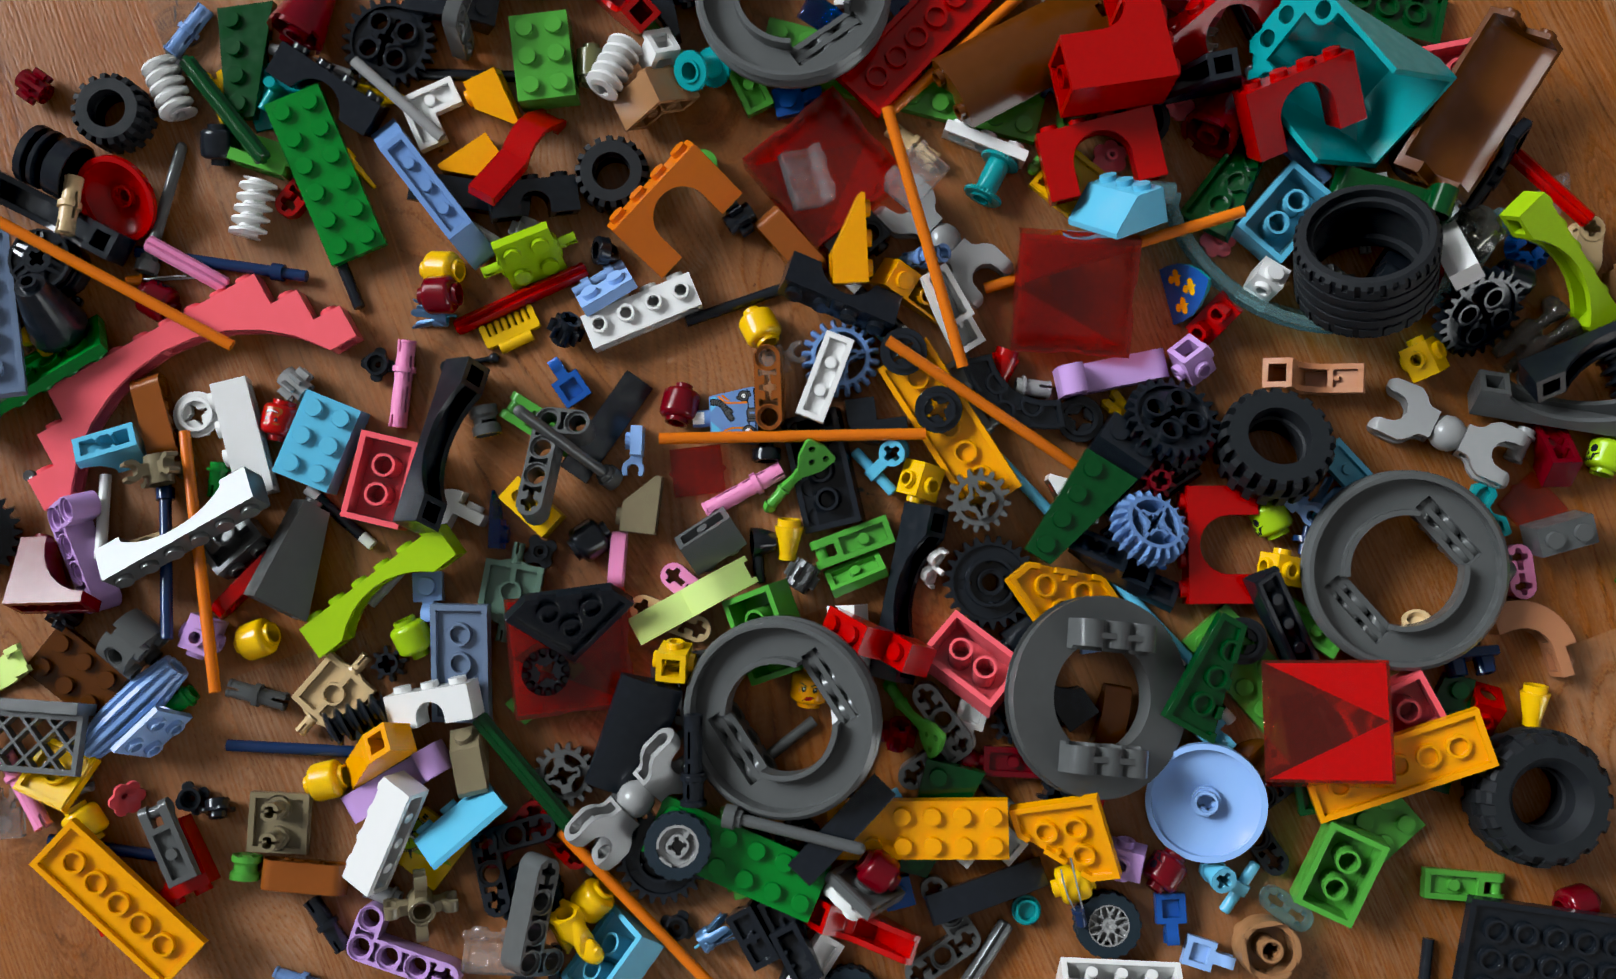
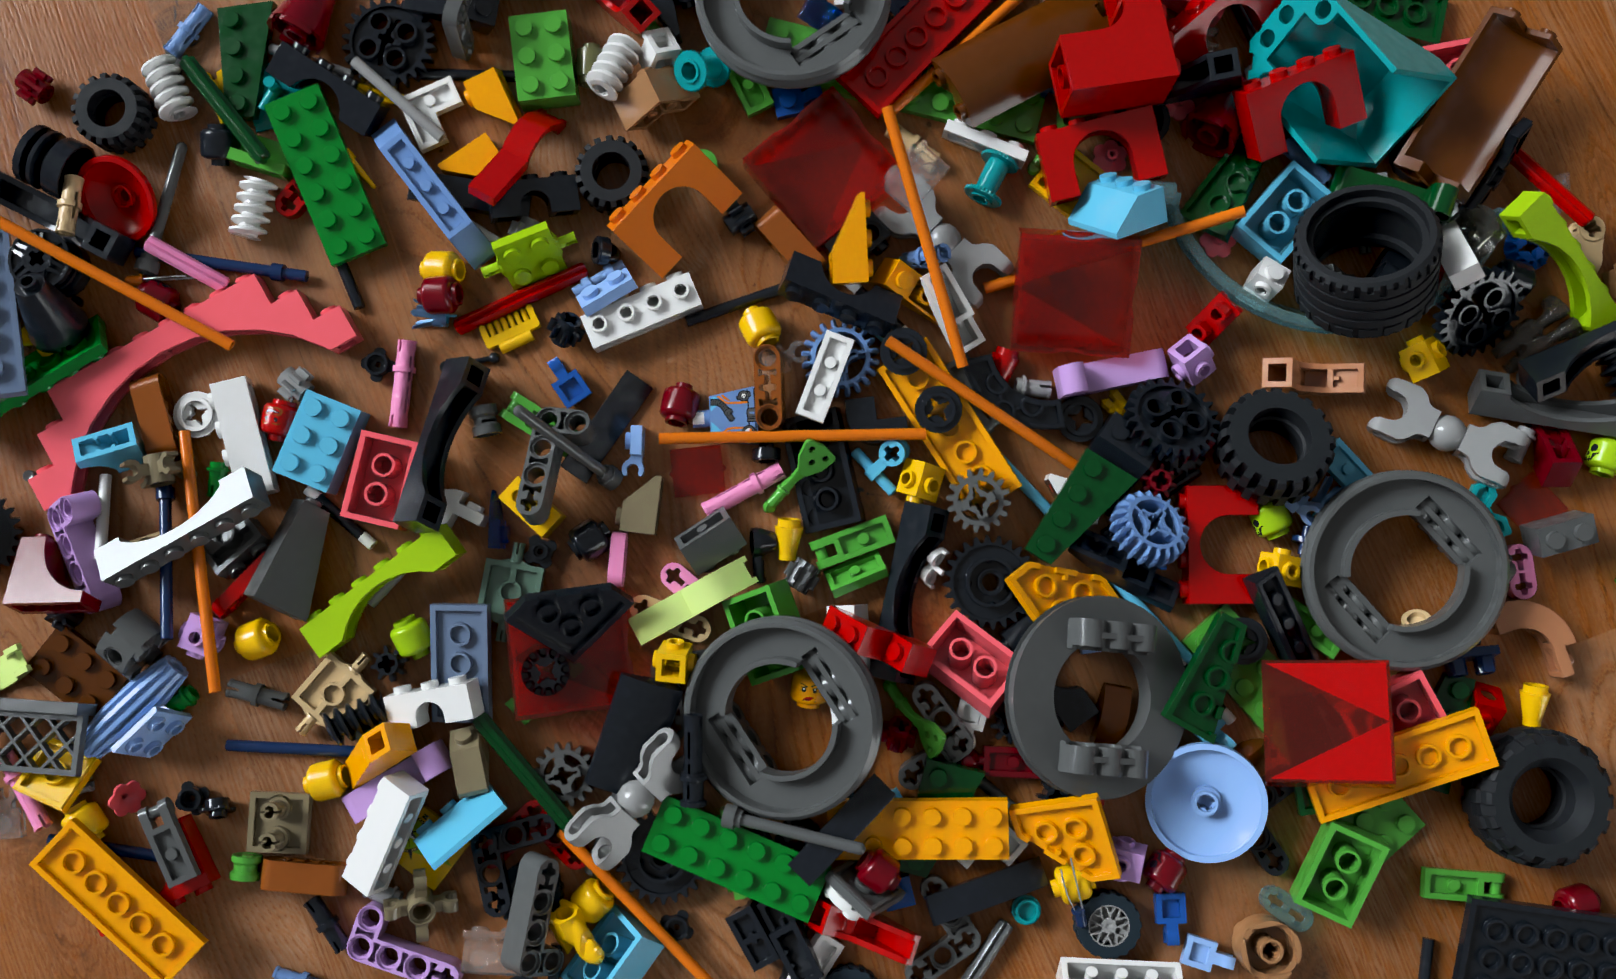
(428, 589): light blue plate -> none
(677, 845): black wheel -> none
(709, 937): flat silver piece -> none
(792, 737): dark grey bar -> none
(807, 177): clear bracket -> none
(1184, 289): blue shield -> none
(1224, 880): medium azure piece -> none

